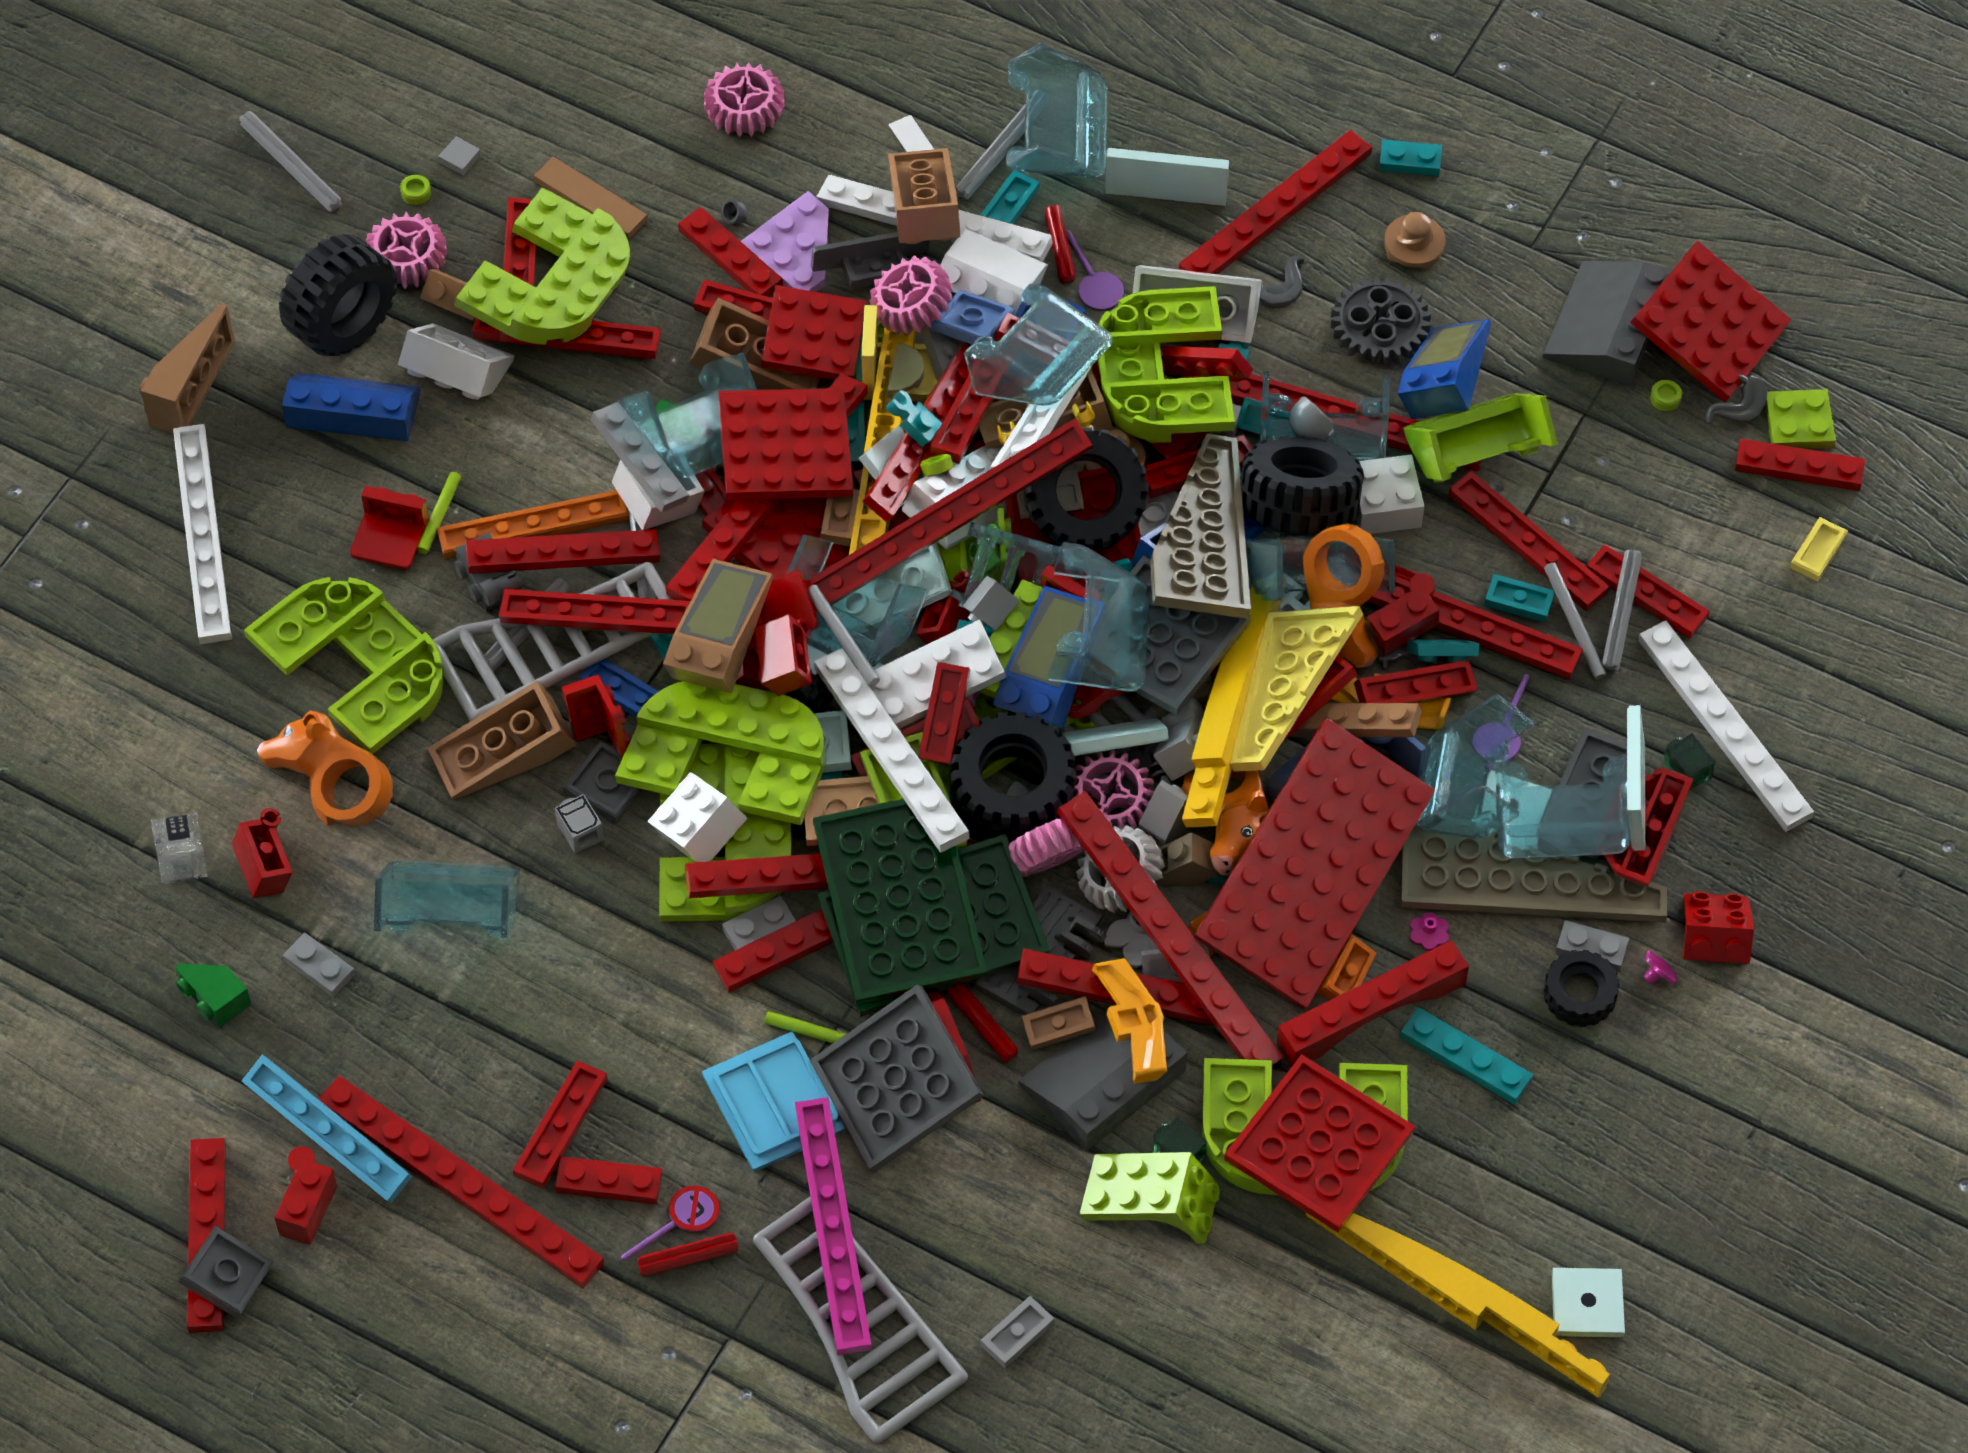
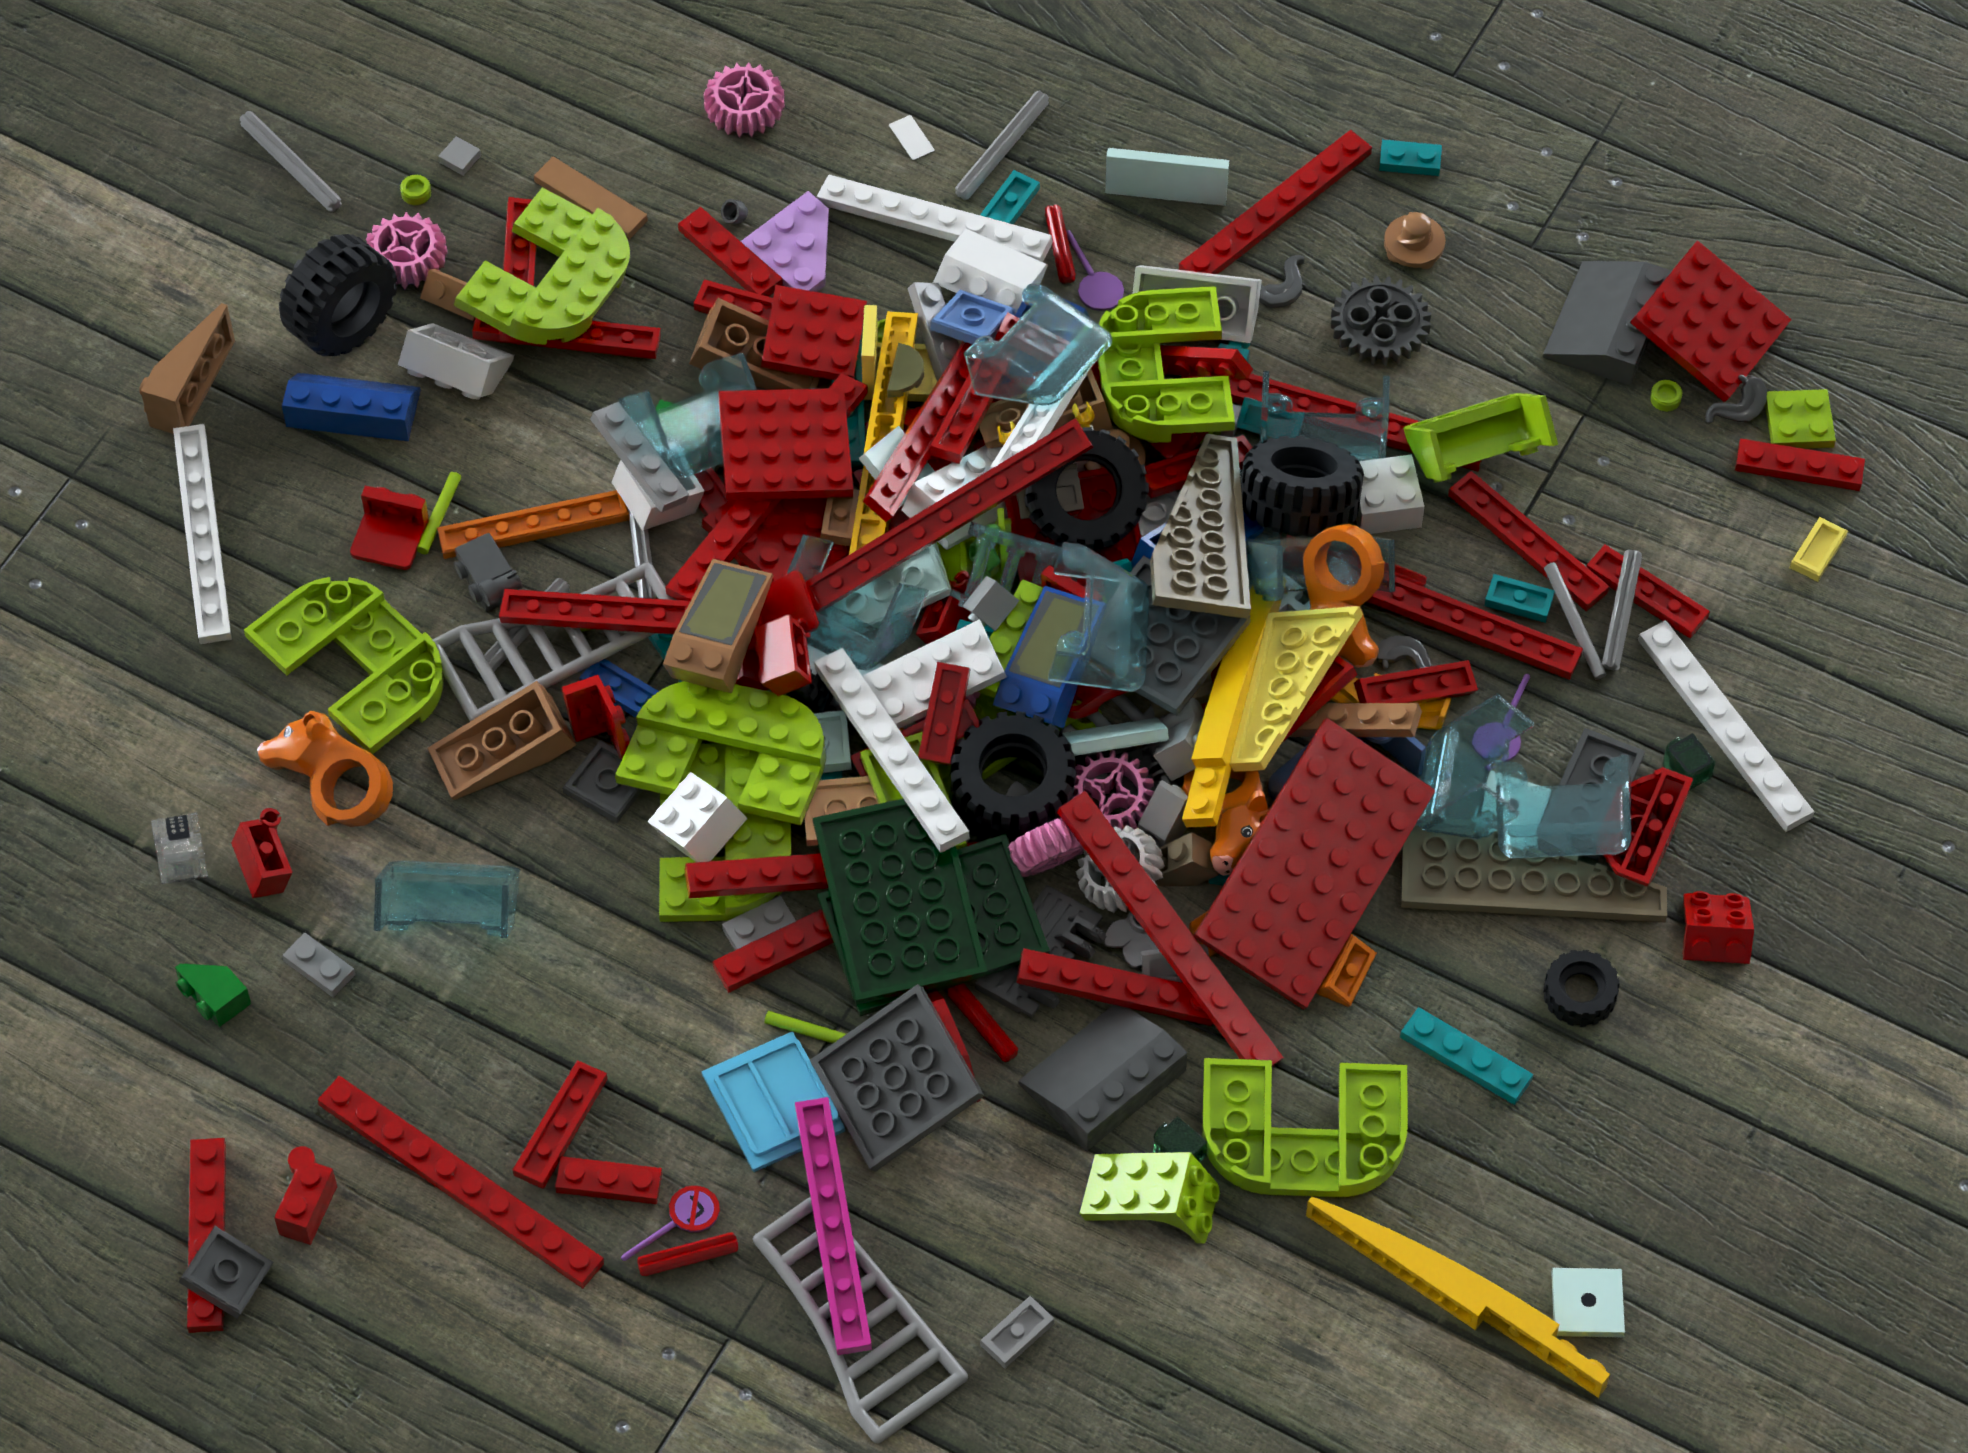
(327, 1128): medium azure plate -> none
(562, 551): red plate -> none
(579, 823): light grey brick -> none
(843, 636): light grey bar -> none
(864, 257): dark grey bracket -> none
(916, 301): bright pink gear -> none
(916, 419): teal plate -> none
(924, 196): medium nougat slope -> none
(936, 464): lime tile -> none
(1059, 1023): medium nougat plate -> none
(1061, 115): clear light blue windscreen -> none
(1135, 1018): light orange plate -> none
(1310, 421): light grey hair -> none
(1319, 1143): red plate -> none
(1406, 616): red hinge -> none
(1414, 981): red arch -> none
(1429, 931): dark pink plant -> none
(1444, 370): blue slope -> none
(1455, 649): teal plate -> none
(1581, 937): light grey plate -> none
(1636, 777): light aqua tile -> none
(1658, 969): dark pink plant -> none

